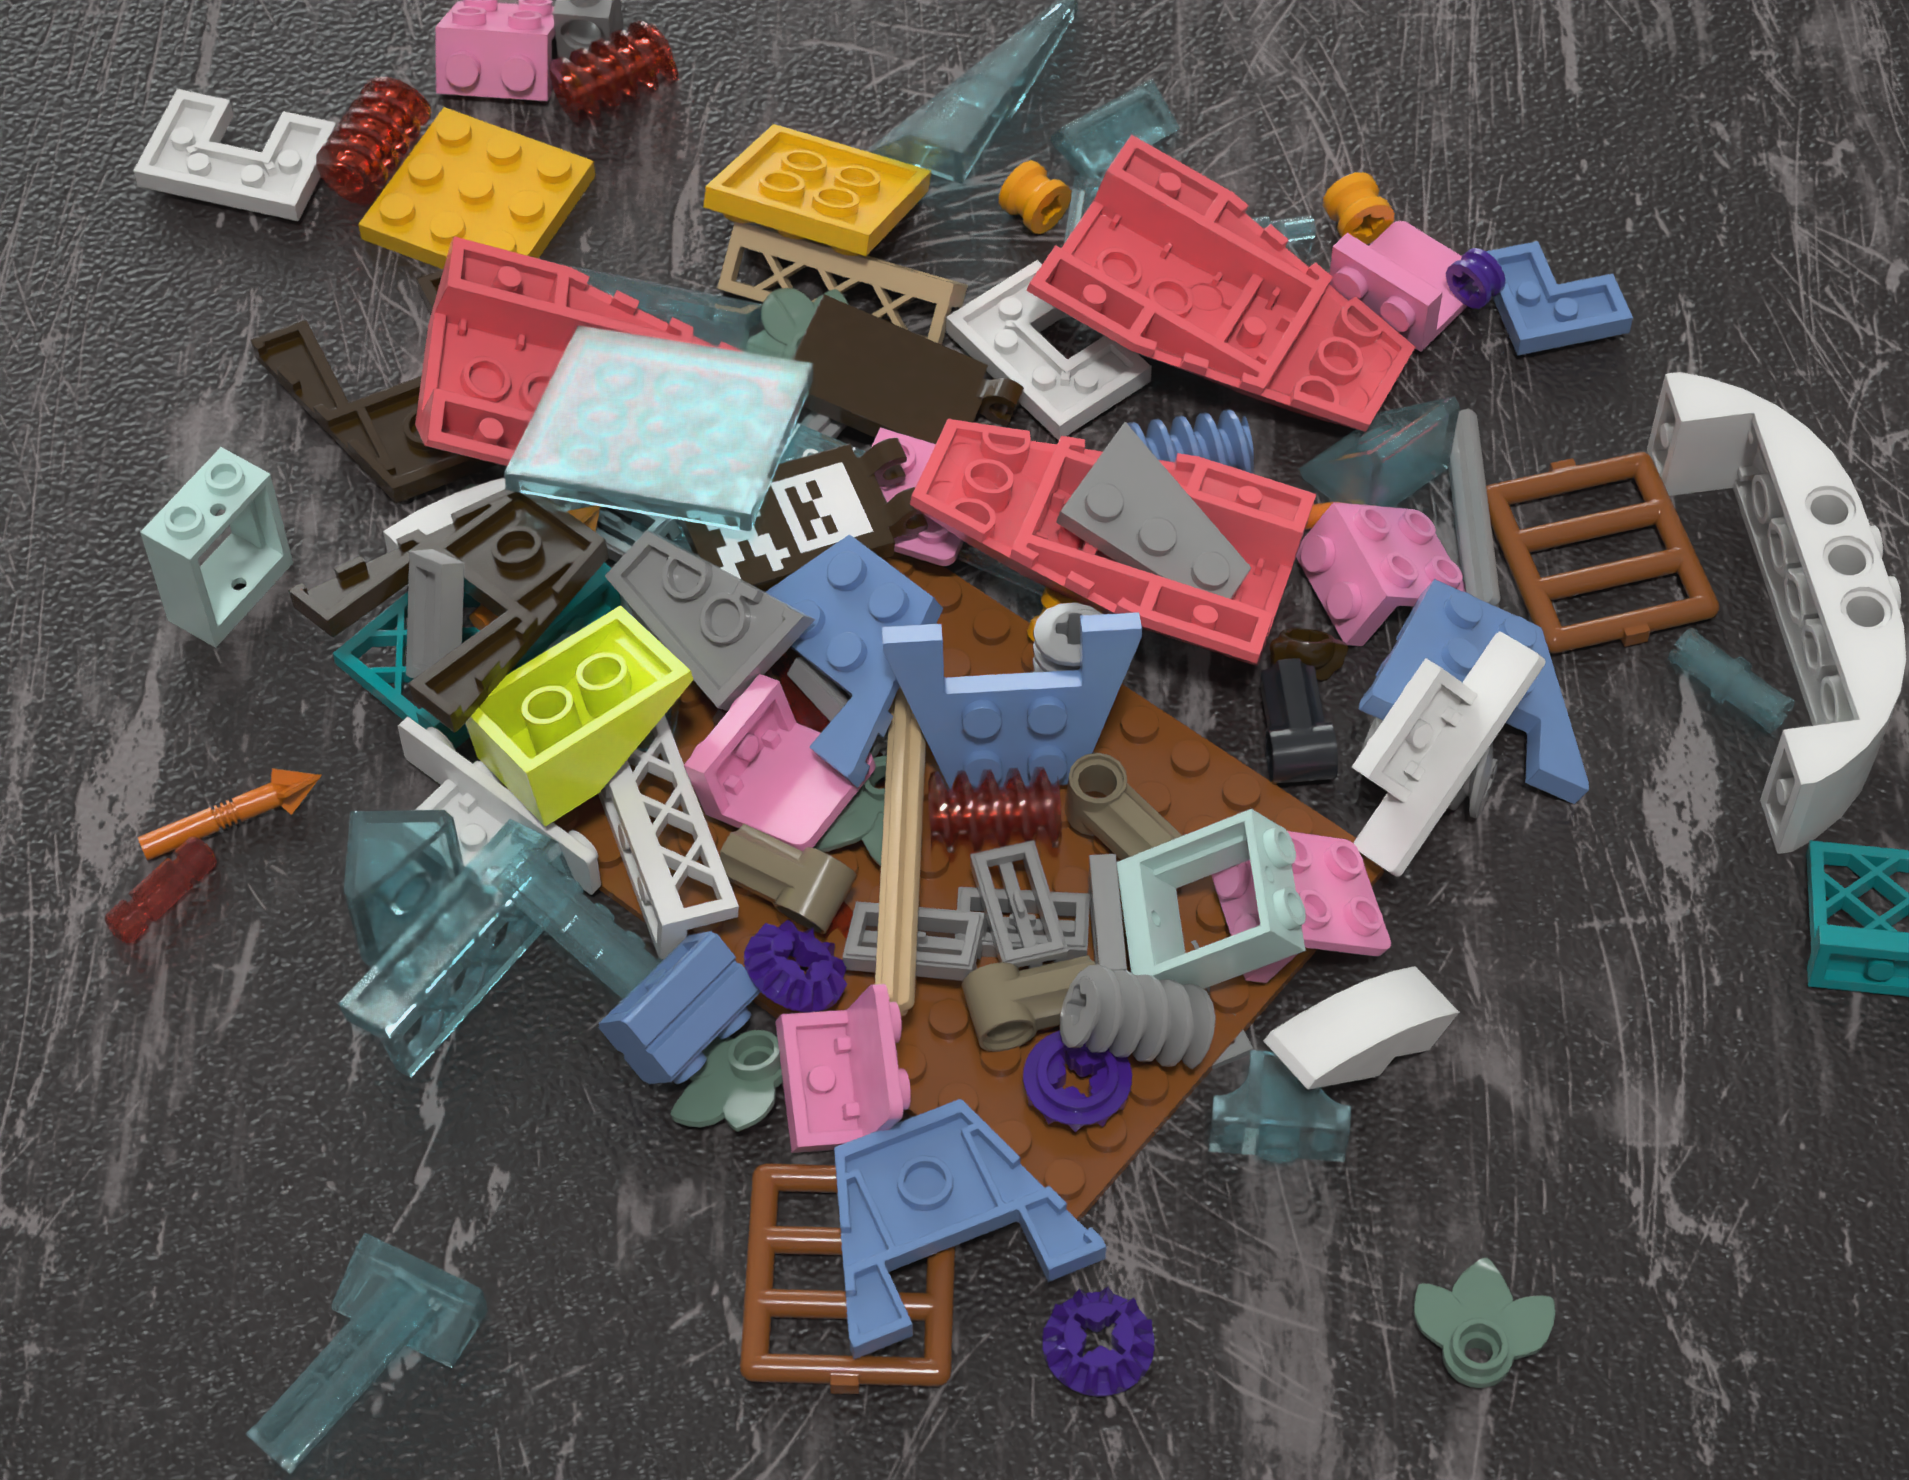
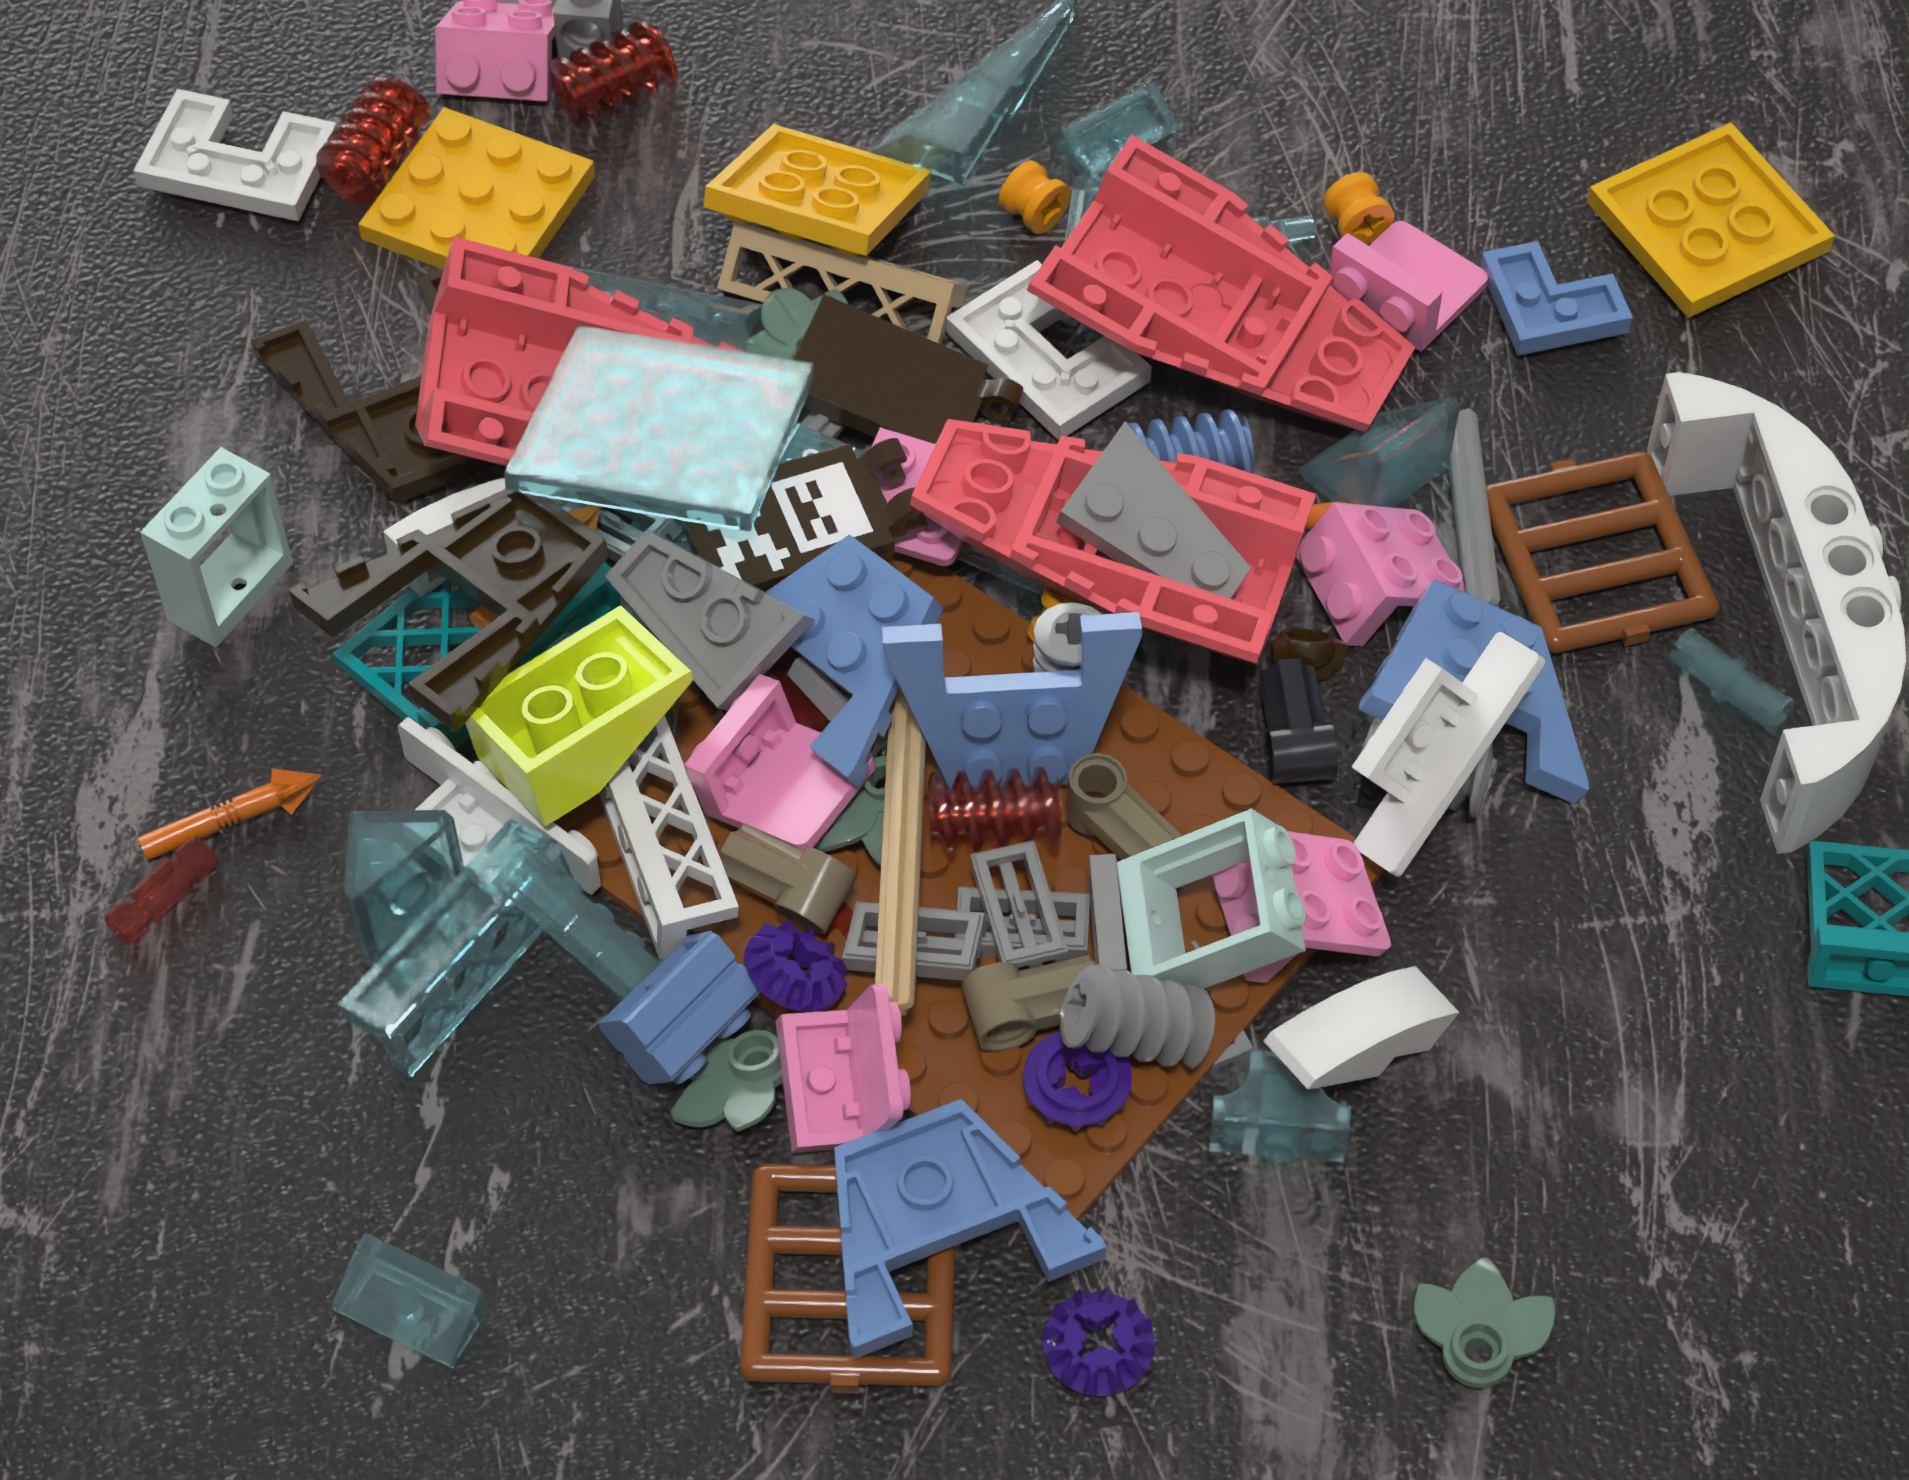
(344, 1369): clear light blue piece -> none
(433, 608): light grey tile -> none
(1475, 278): dark purple bush -> none
(1710, 219): none -> yellow plate

